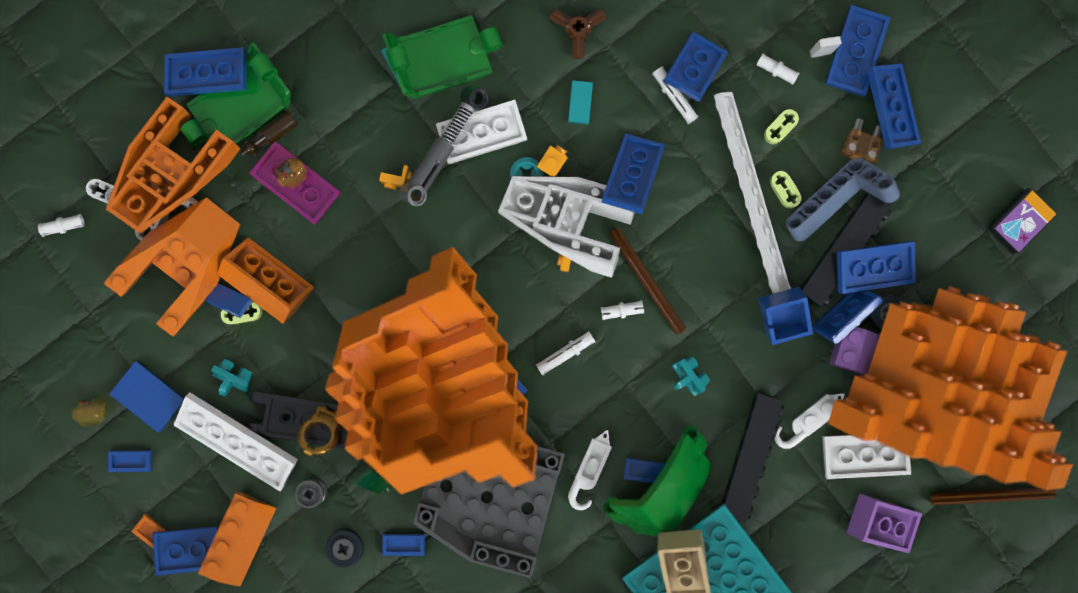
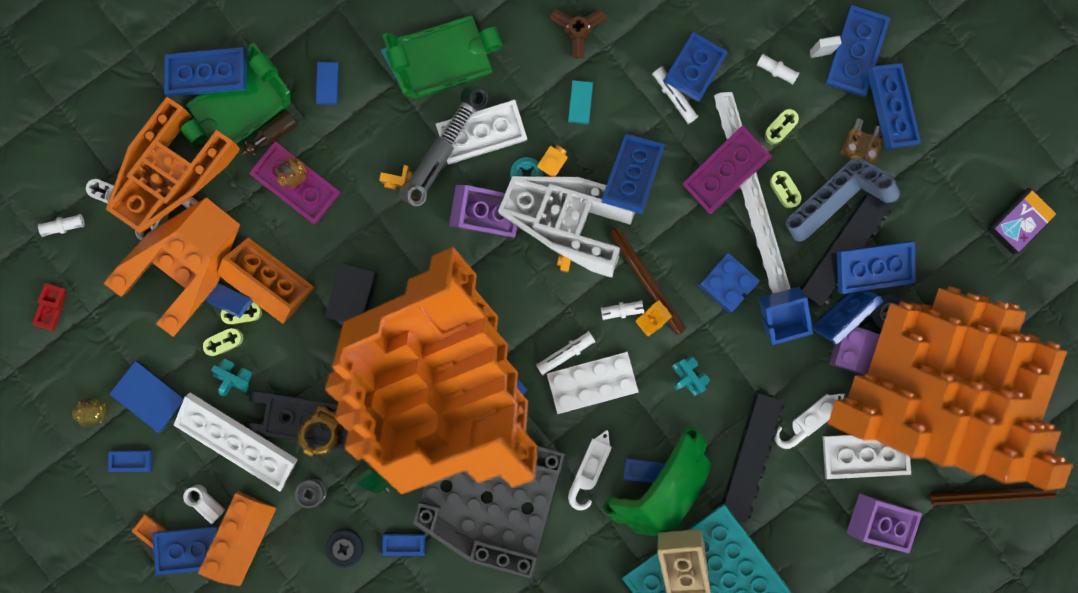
(50, 307): none -> red slope
(206, 505): none -> white piece
(221, 337): none -> yellowish green beam
(327, 83): none -> blue tile
(350, 293): none -> black piece
(478, 211): none -> medium lavender slope
(592, 382): none -> white plate
(653, 318): none -> light orange bracket
(727, 169): none -> magenta plate
(728, 283): none -> blue piece

